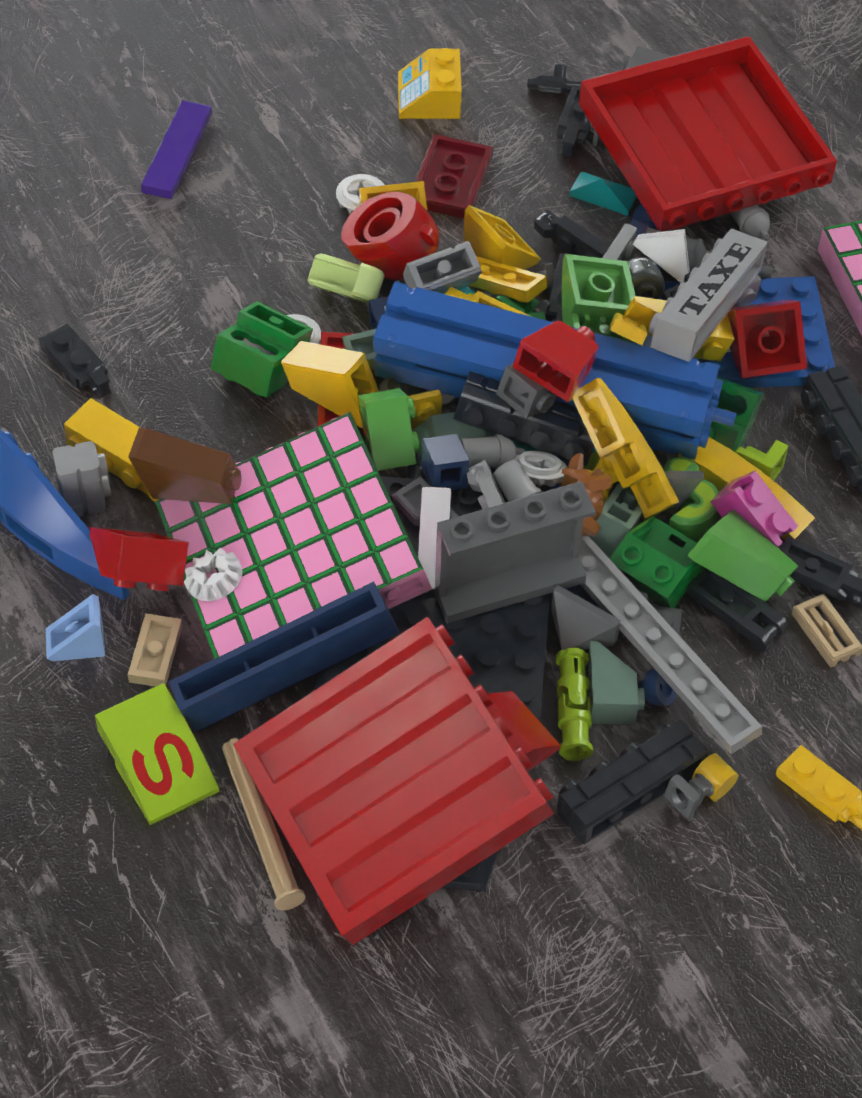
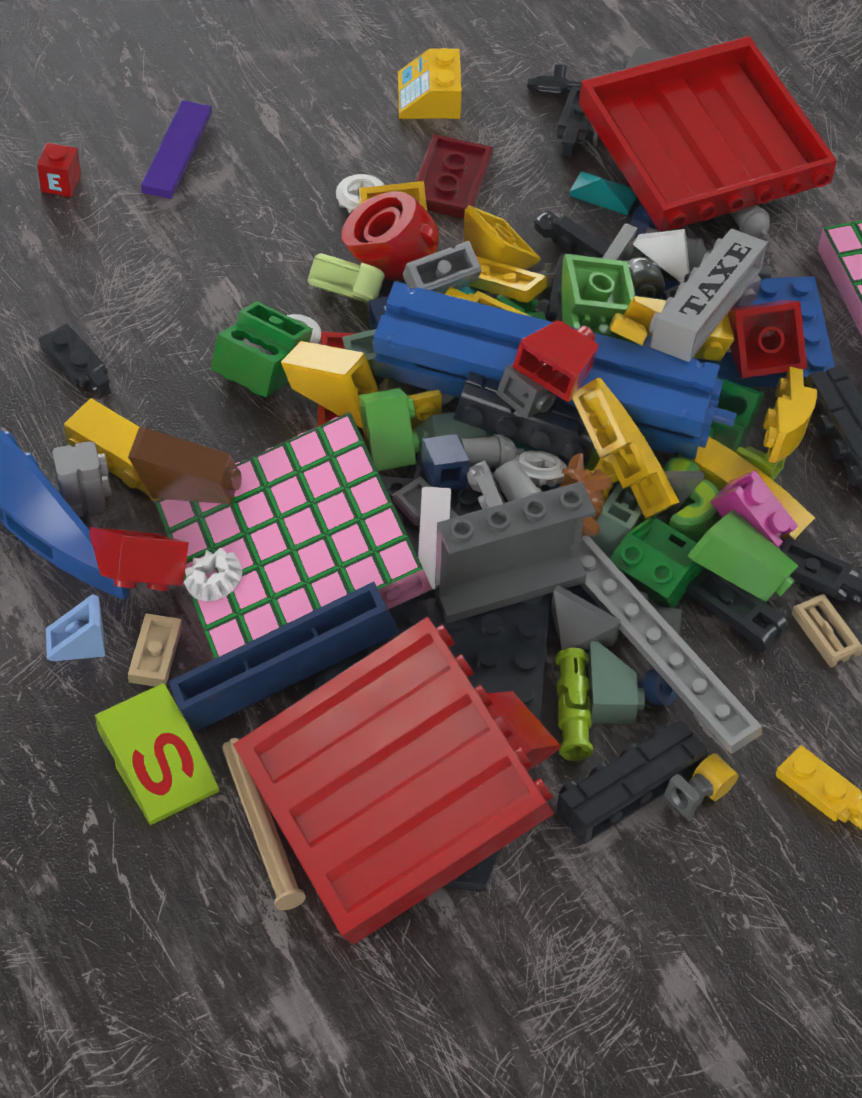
(59, 169): none -> red brick
(790, 415): none -> yellow slope

